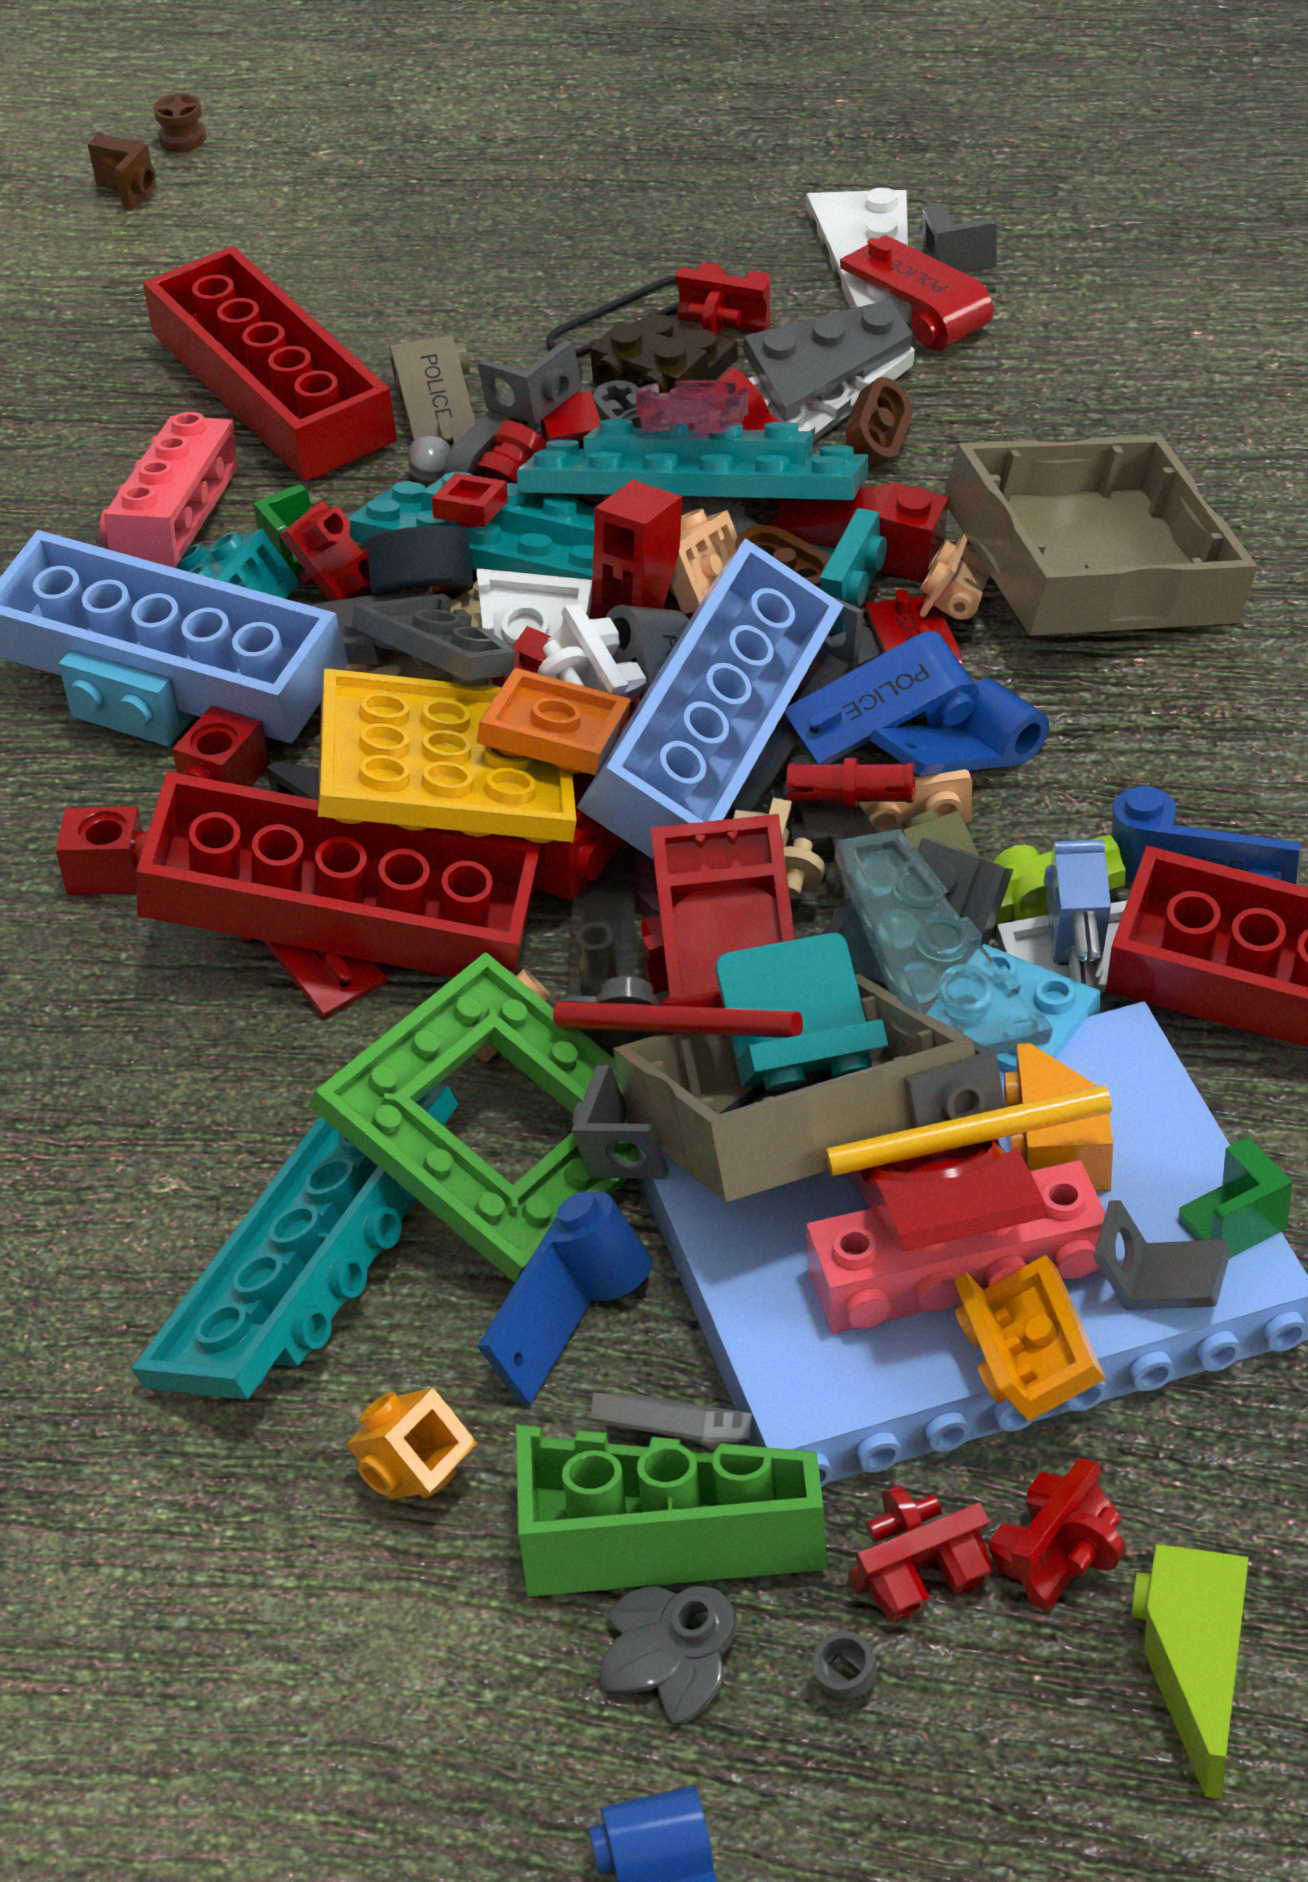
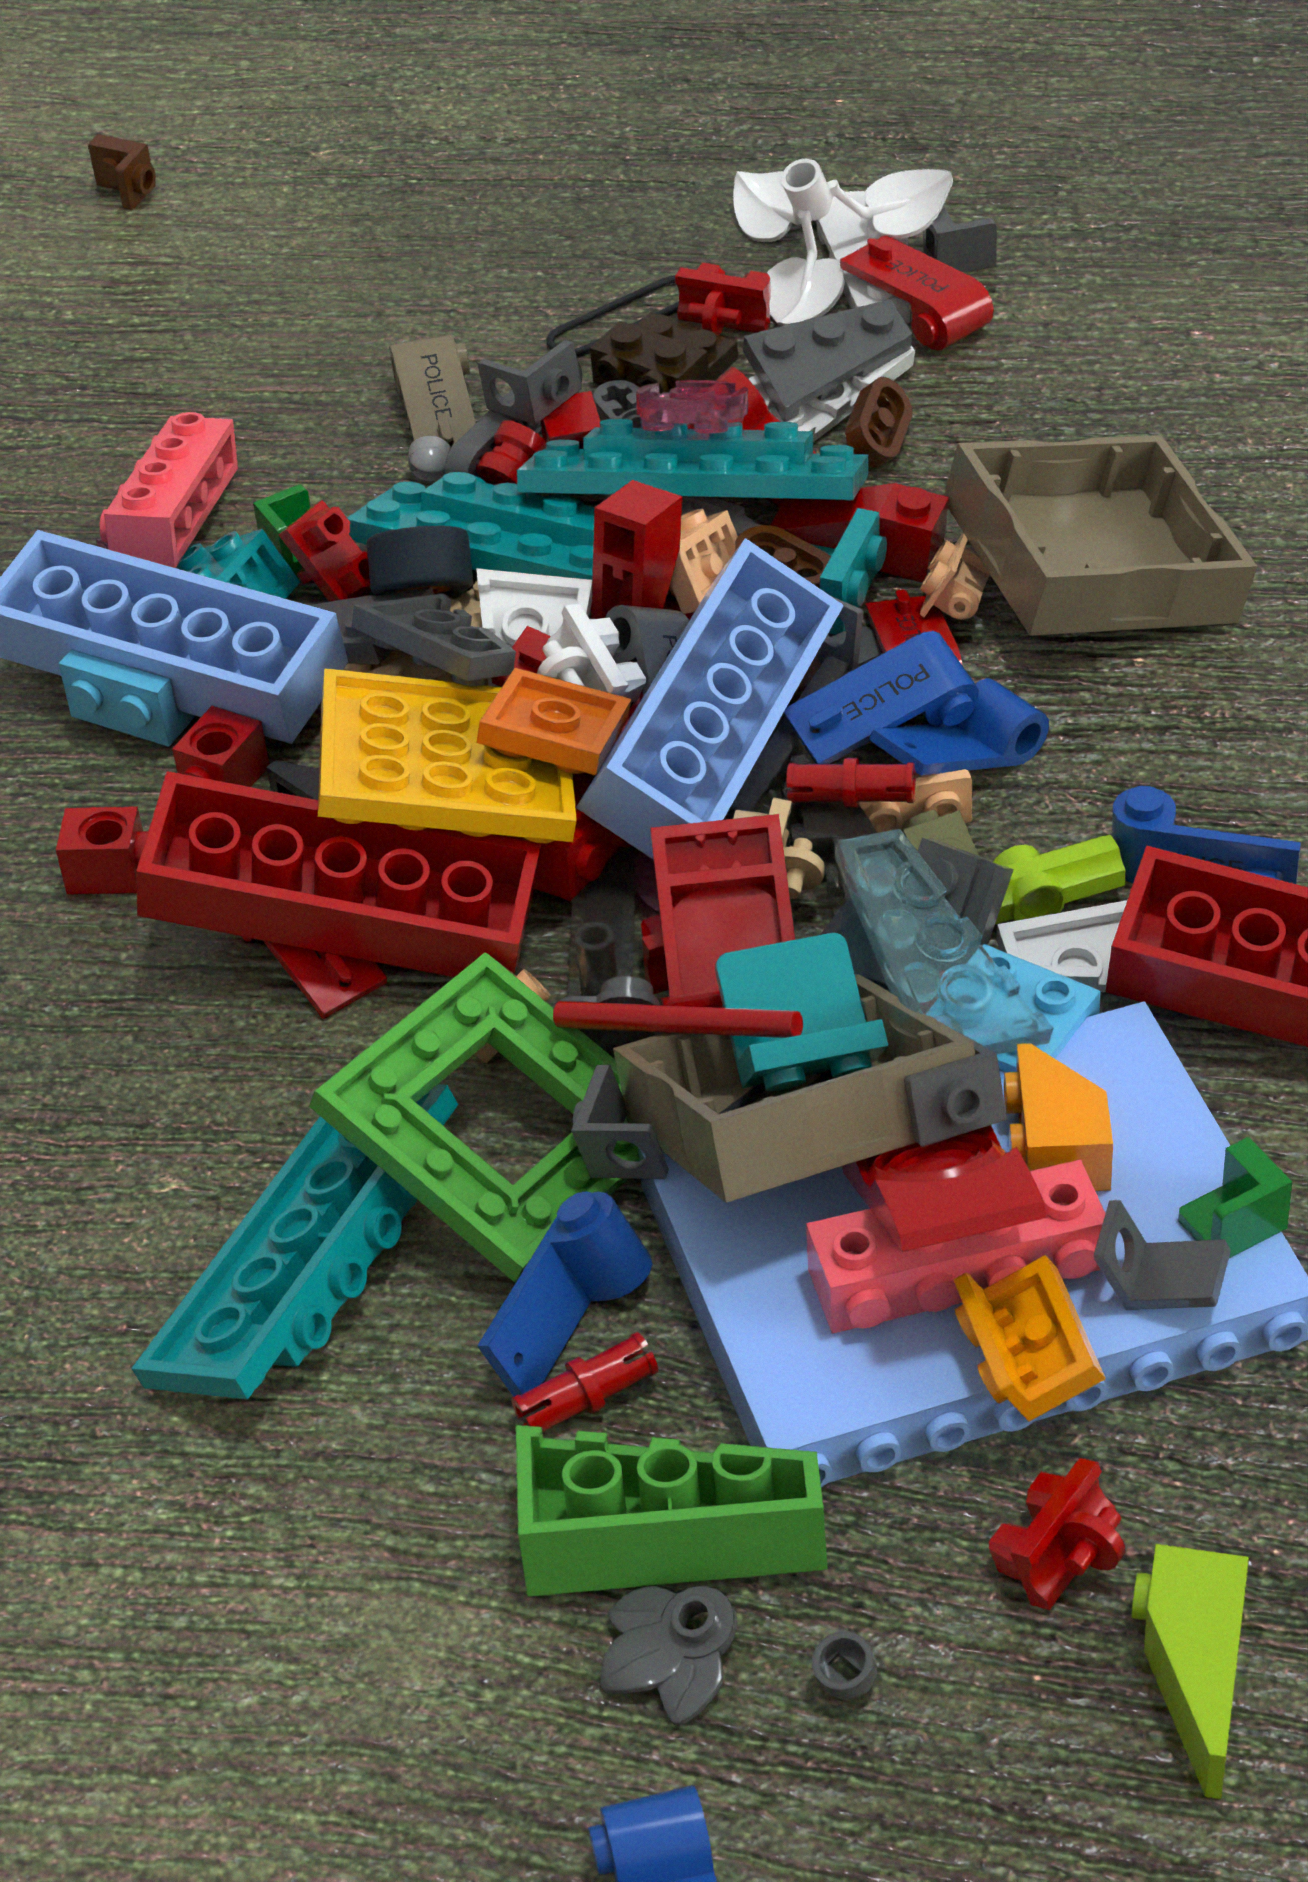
(179, 122): reddish brown wheel -> none
(270, 363): red brick -> none
(409, 1444): light orange brick -> none
(469, 500): red plate -> none
(586, 1384): none -> red pin
(671, 1417): light grey tile -> none
(773, 201): none -> white plant
(892, 1565): red hips -> none
(968, 1130): yellow bar -> none
(1078, 905): medium blue piece -> none

